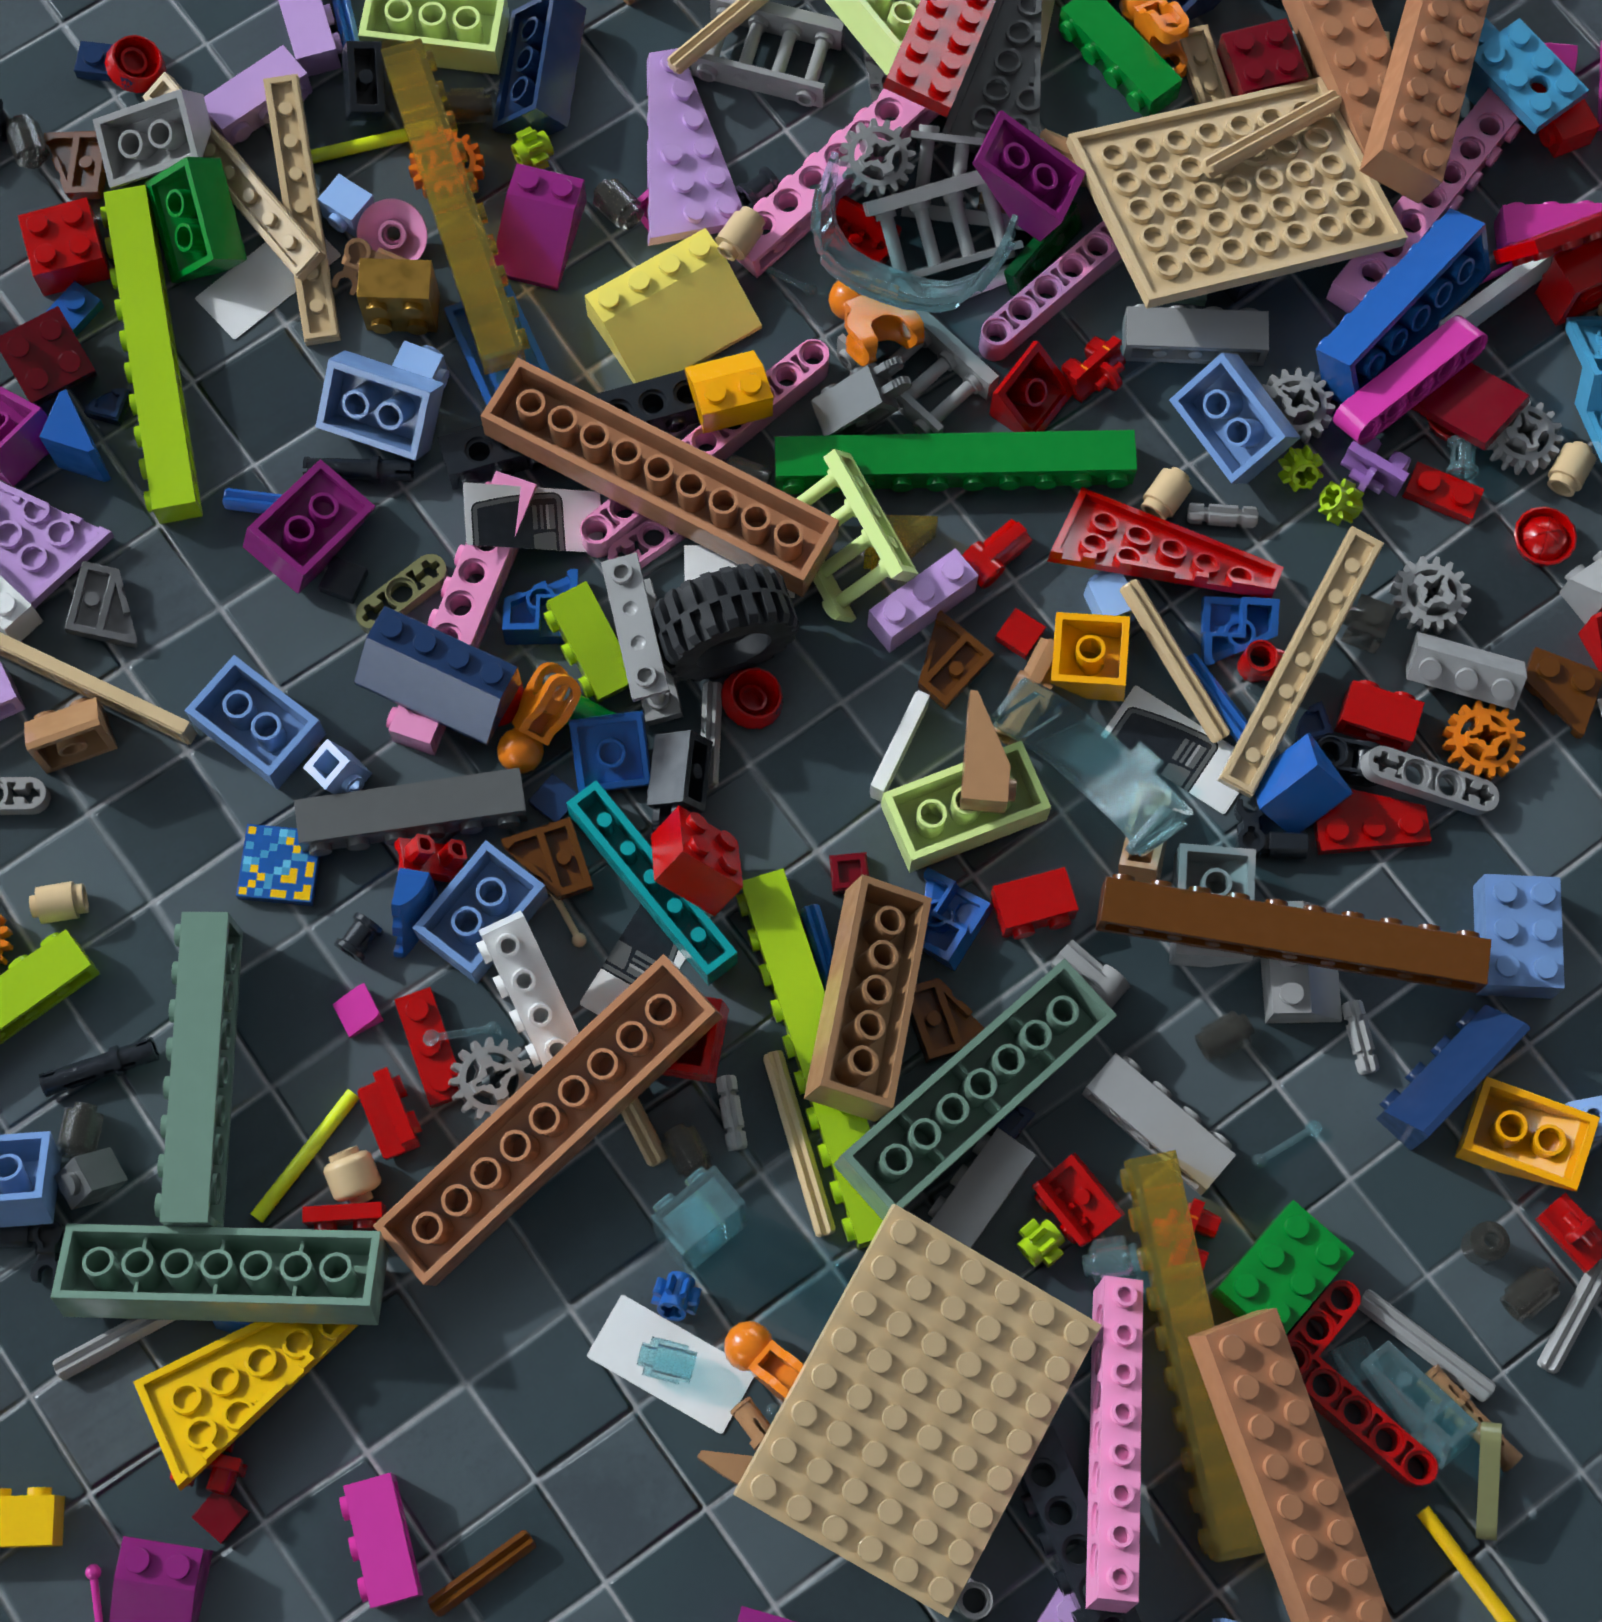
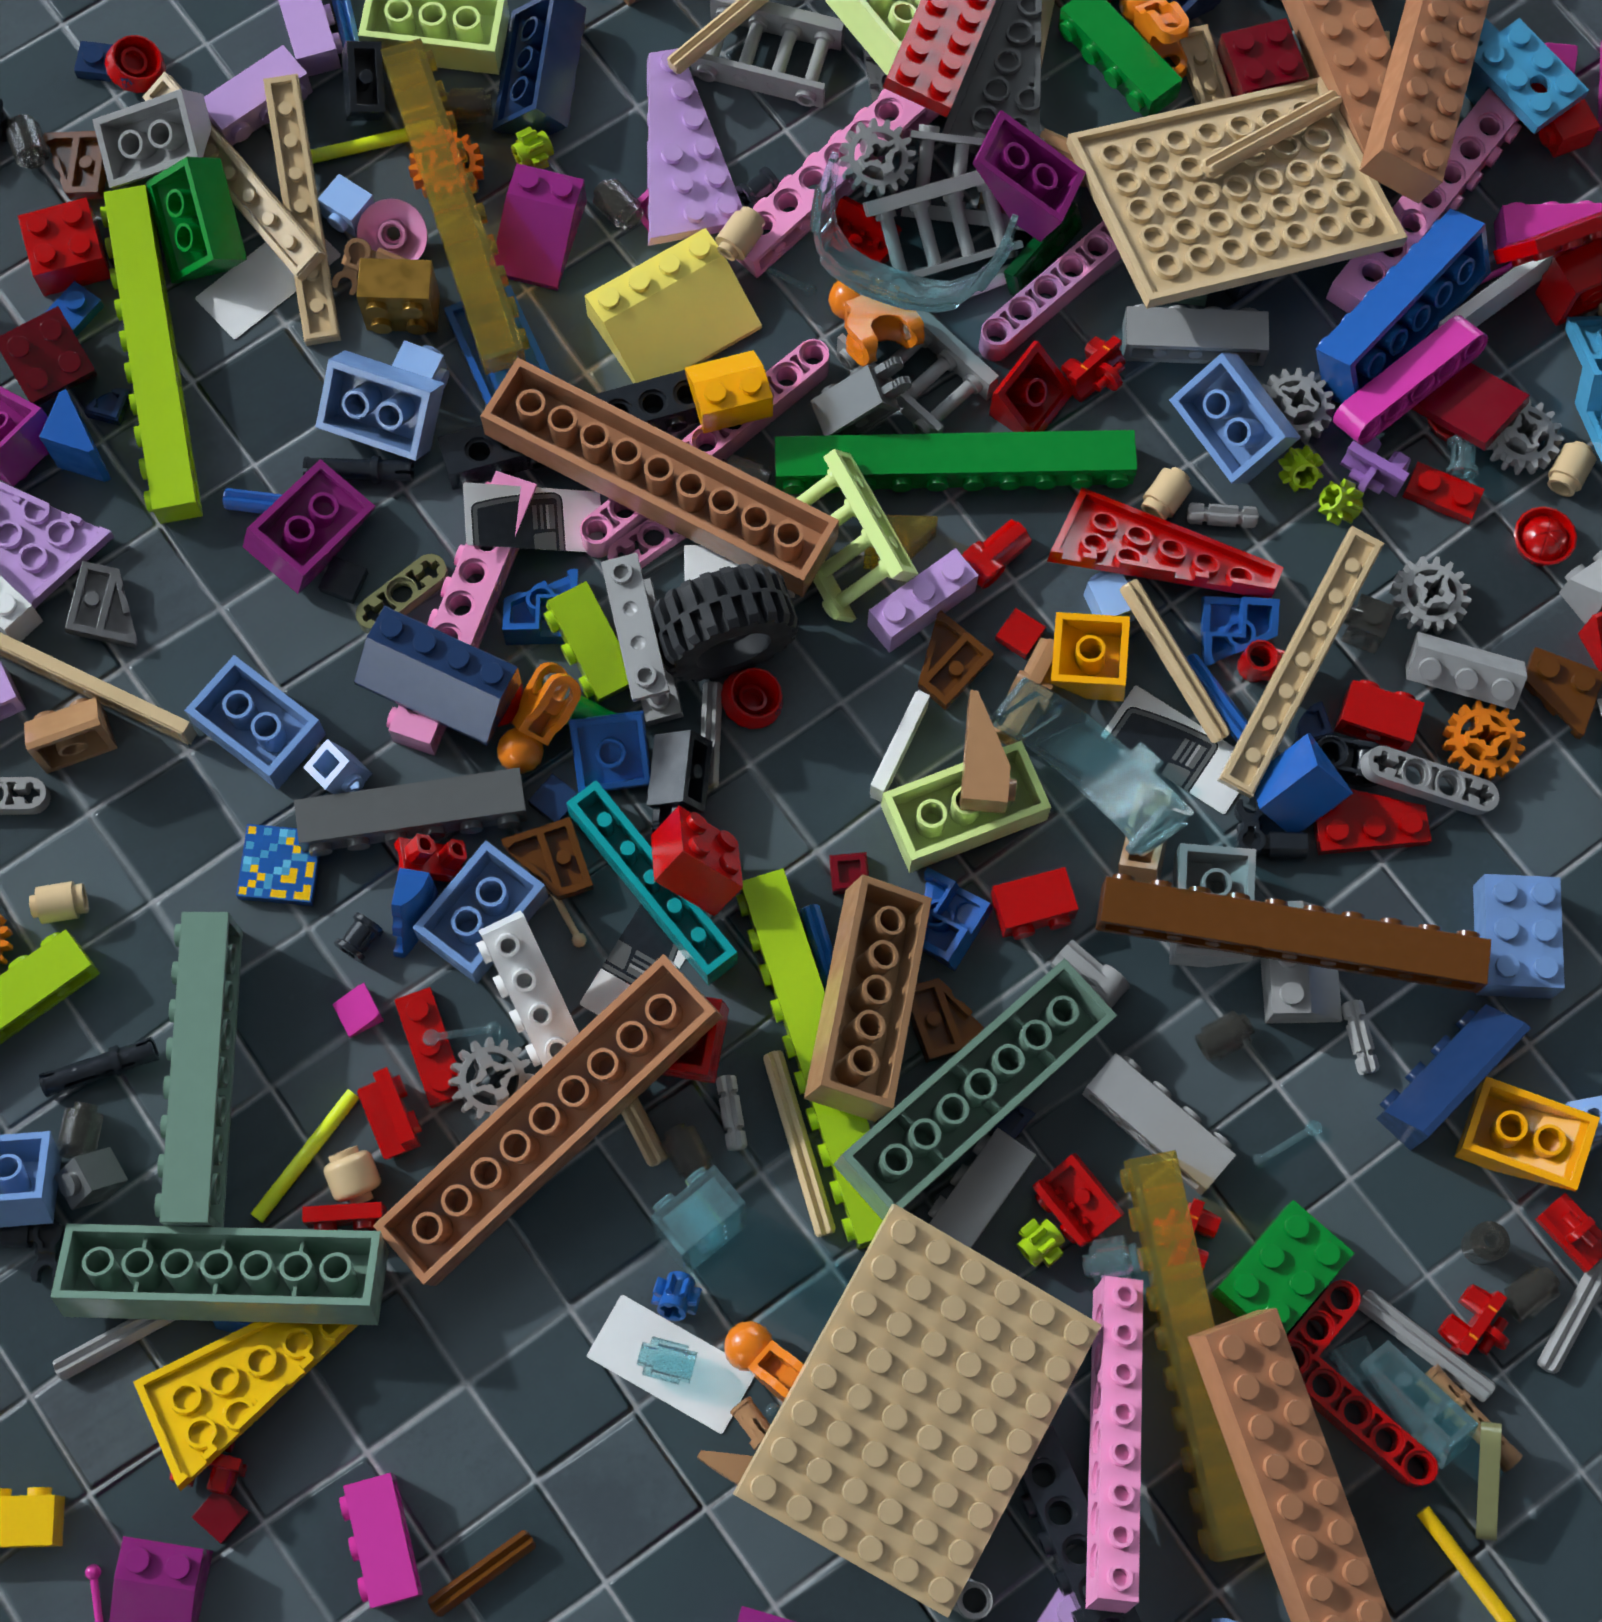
(1465, 1336): none -> red hips

